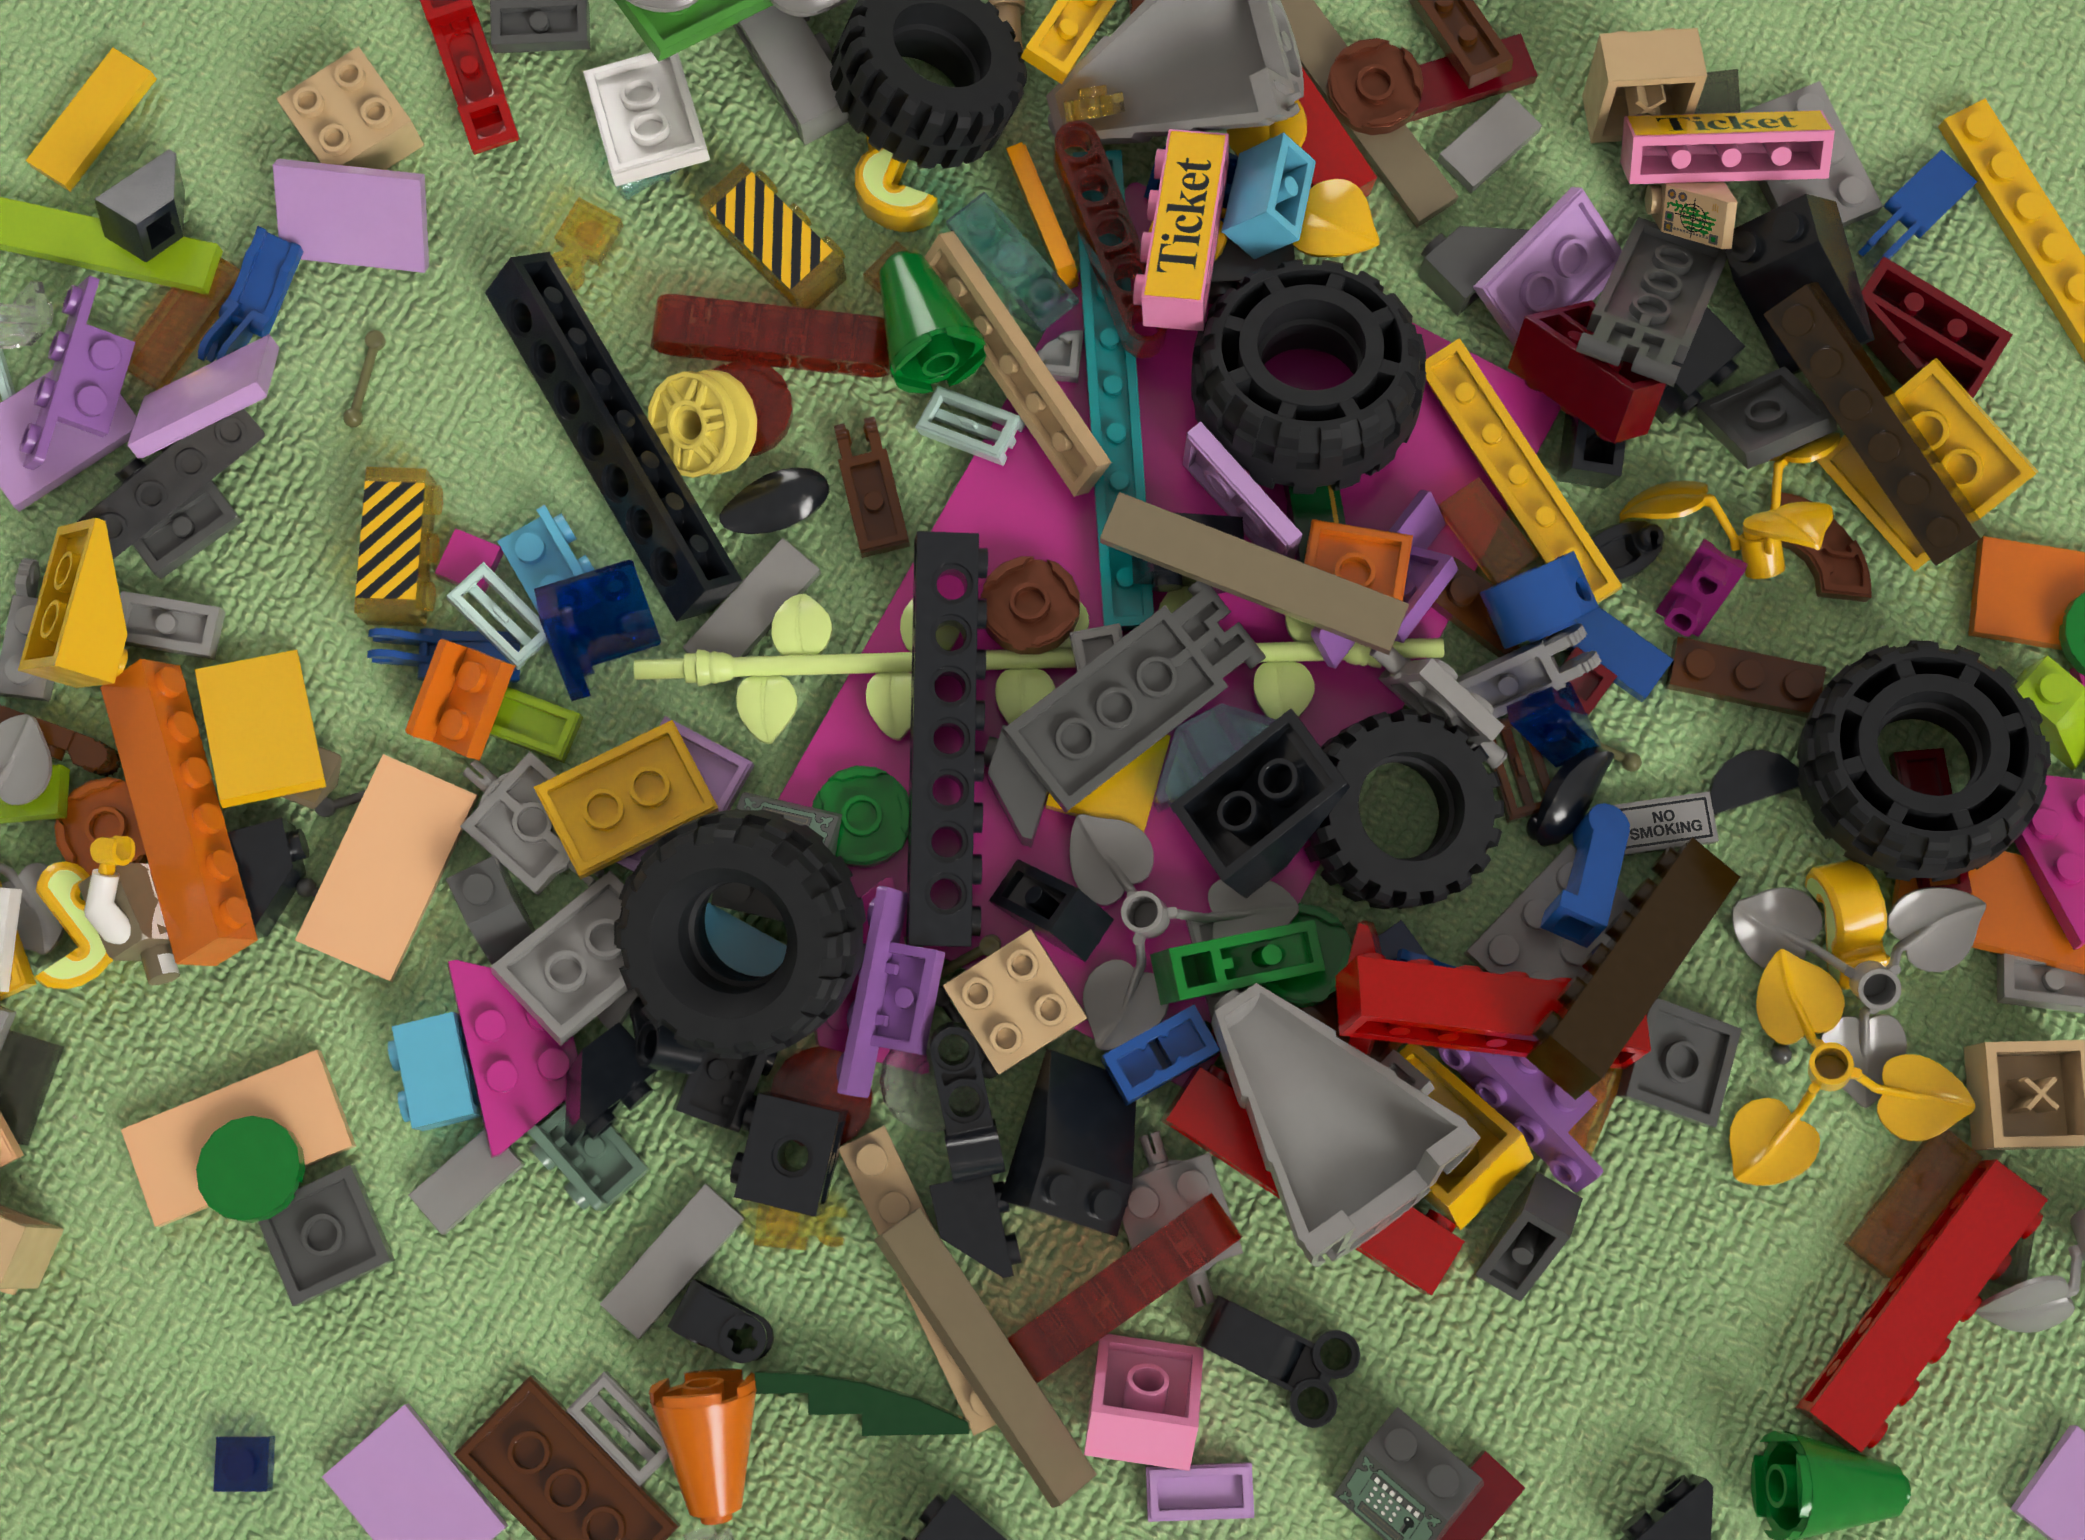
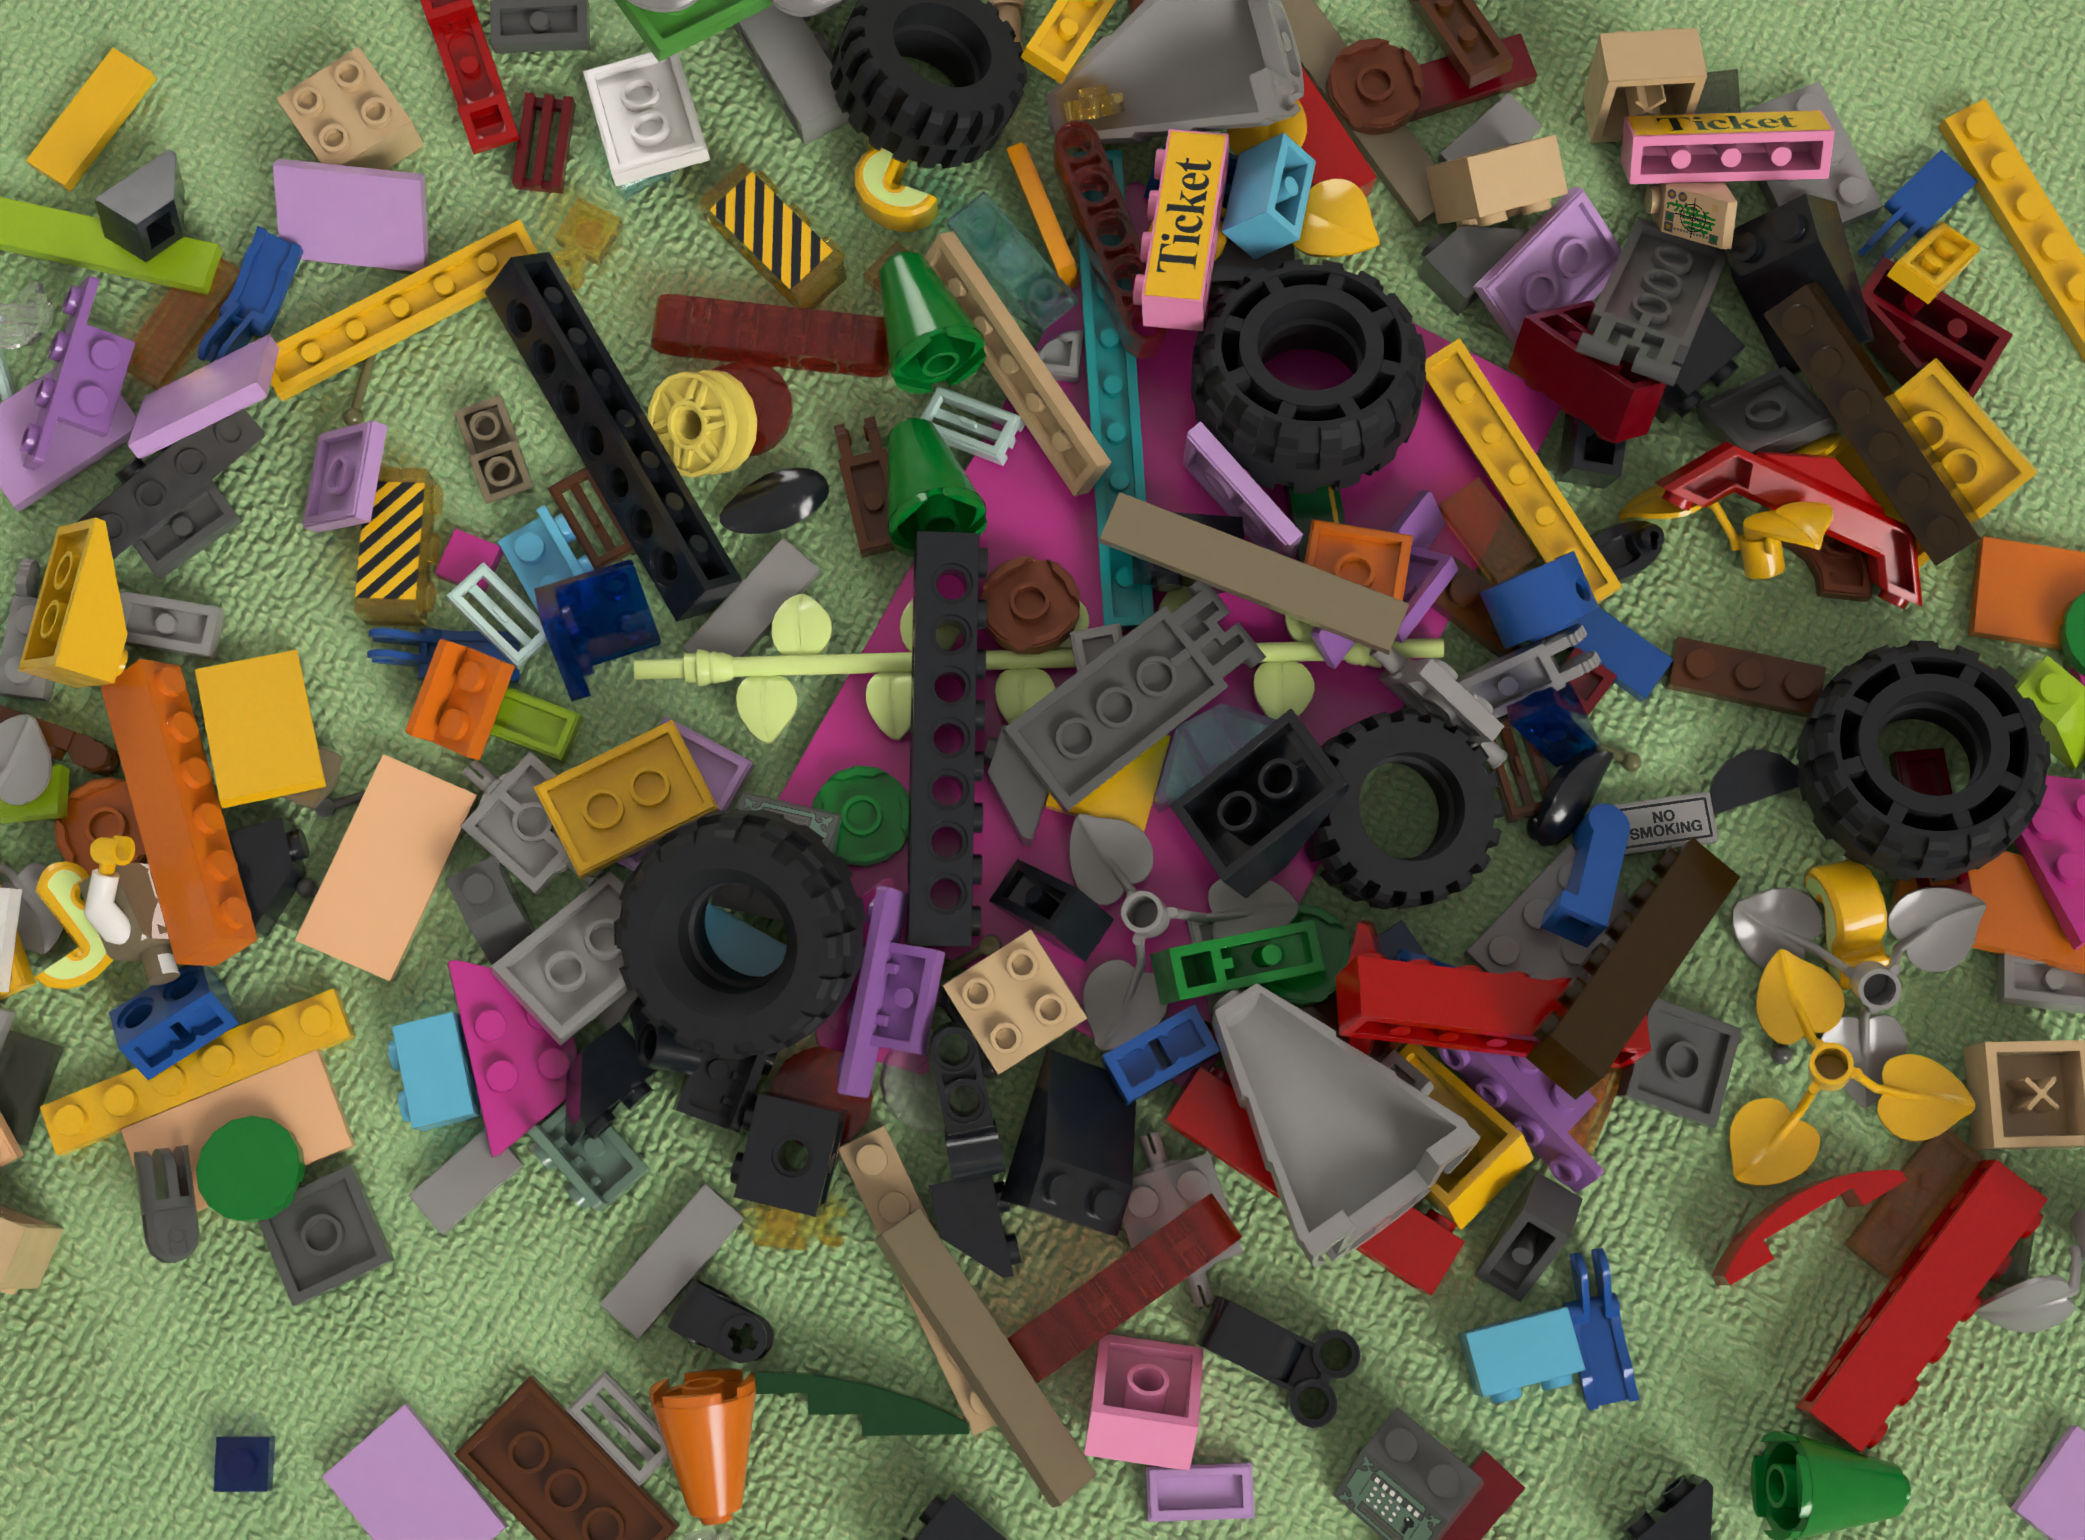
(167, 1203): none -> dark grey arm
(173, 1019): none -> blue brick
(233, 1056): none -> yellow plate
(344, 477): none -> lavender tile
(395, 312): none -> yellow plate
(494, 449): none -> dark tan slope
(548, 106): none -> dark red tile
(613, 554): none -> reddish brown tile
(927, 487): none -> green cone
(1497, 183): none -> tan brick
(1521, 1354): none -> medium azure brick
(1600, 1336): none -> blue arm
(1700, 589): magenta hips -> none
(1748, 1249): none -> red slope
(1792, 477): none -> red helmet
(1934, 262): none -> yellow tile

